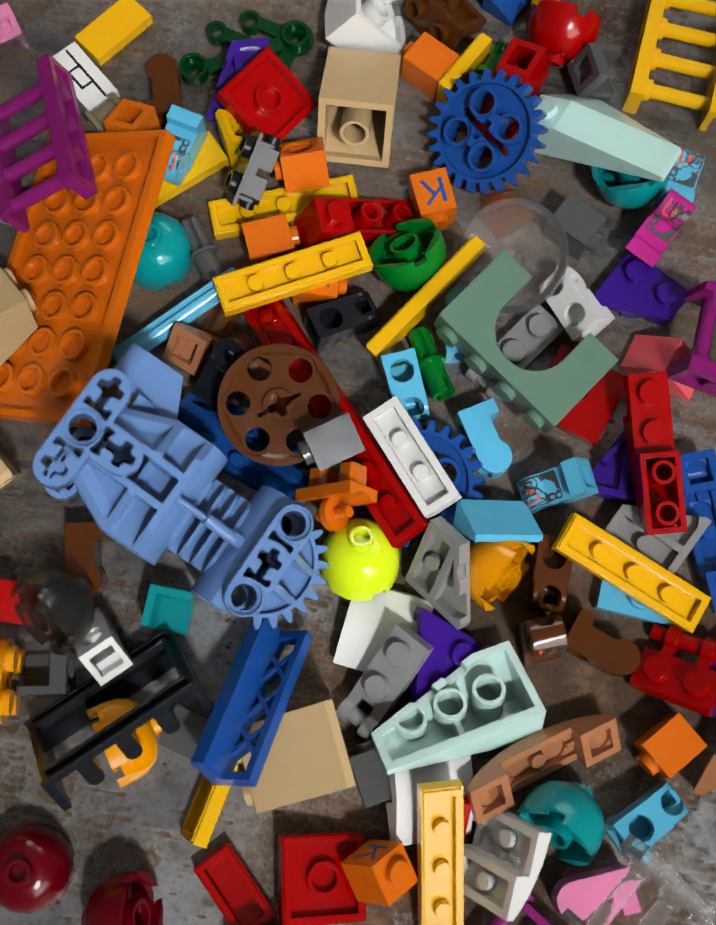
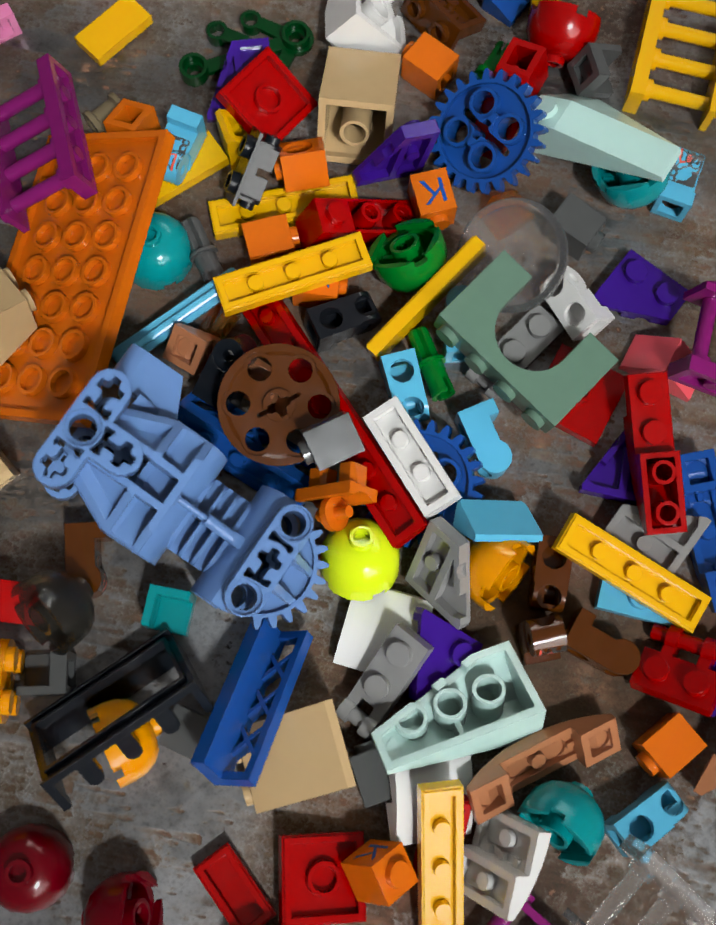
(89, 82): white tile -> none
(103, 650): white leg -> none
(165, 85): reddish brown leg -> none
(204, 812): yellow tile -> none
(399, 154): none -> dark purple wing
(469, 60): yellow tile -> none
(558, 485): medium azure leg -> none
(588, 889): bright pink leg -> none
(660, 227): dark pink leg -> none

